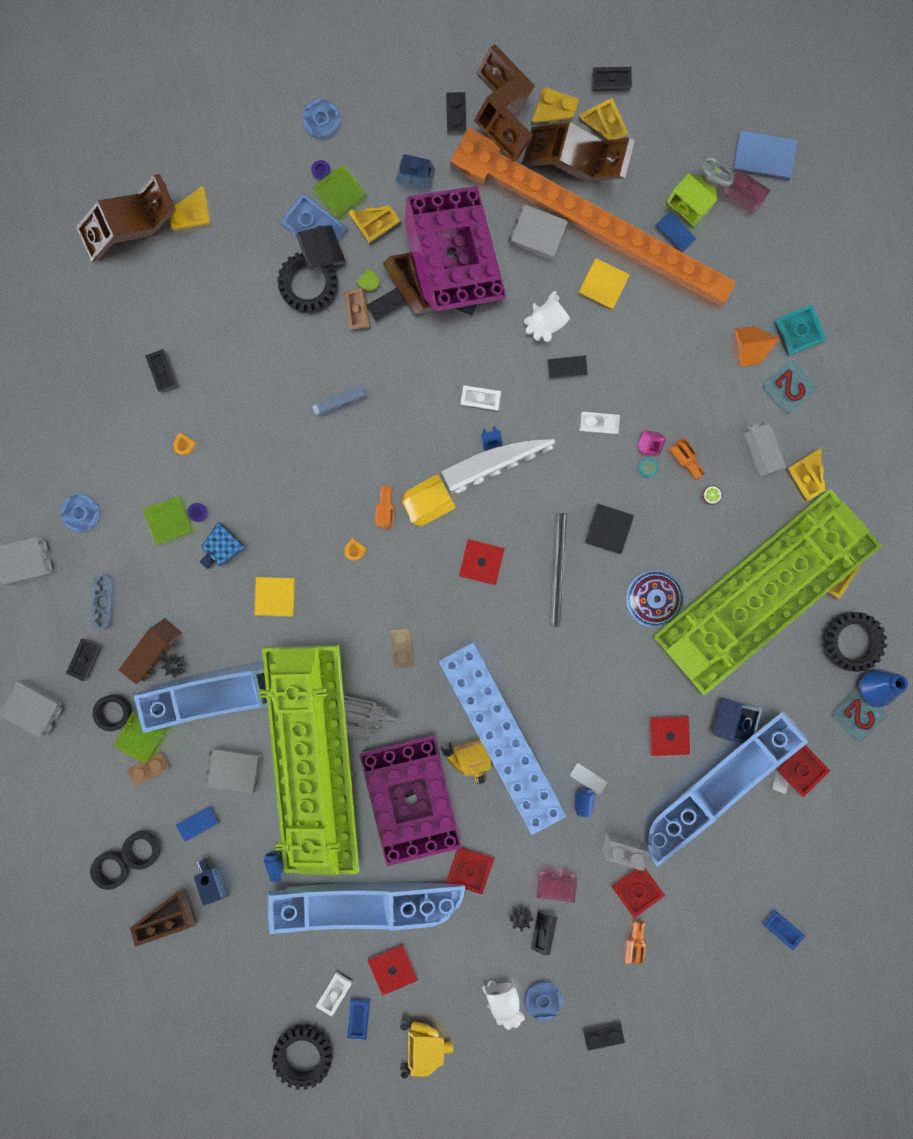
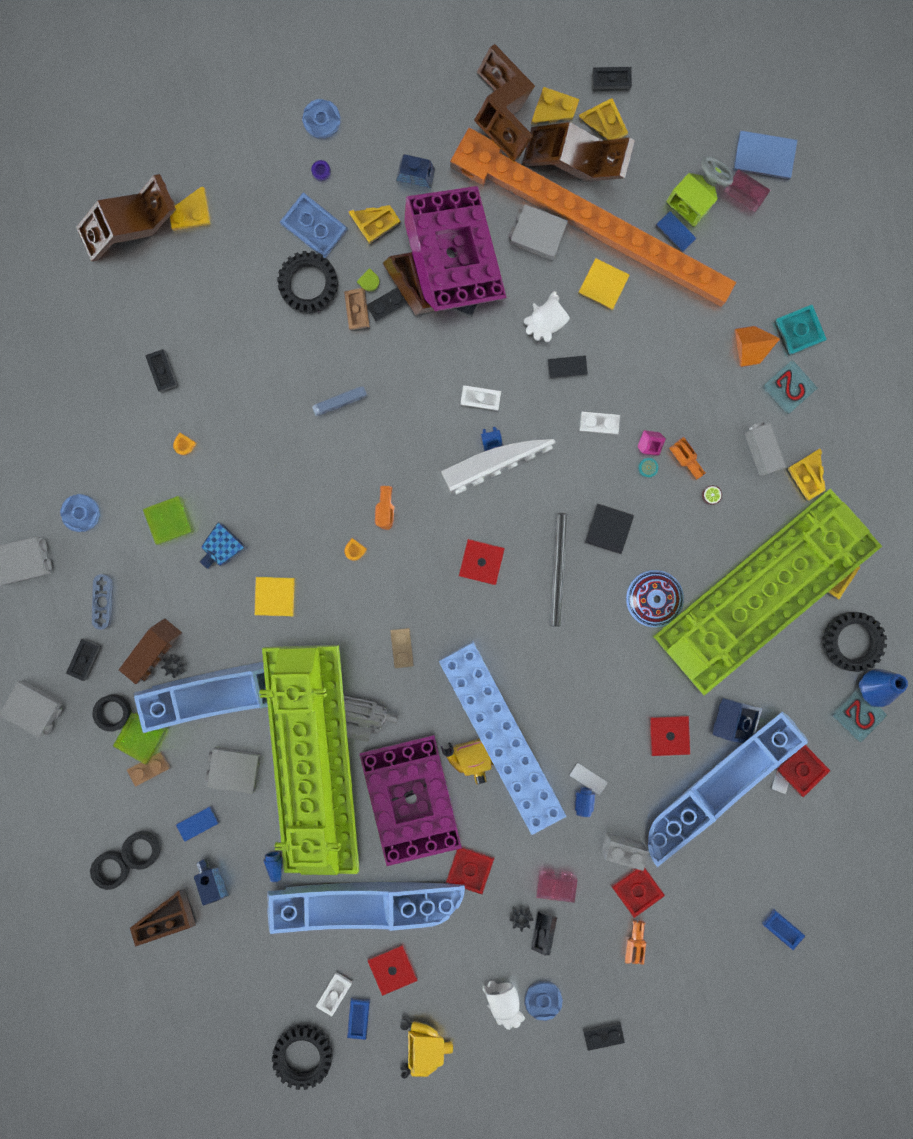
(197, 512): dark purple tile -> none
(320, 247): black slope -> none
(339, 191): clear neon green plate -> none
(427, 501): yellow slope -> none
(456, 112): black plate -> none

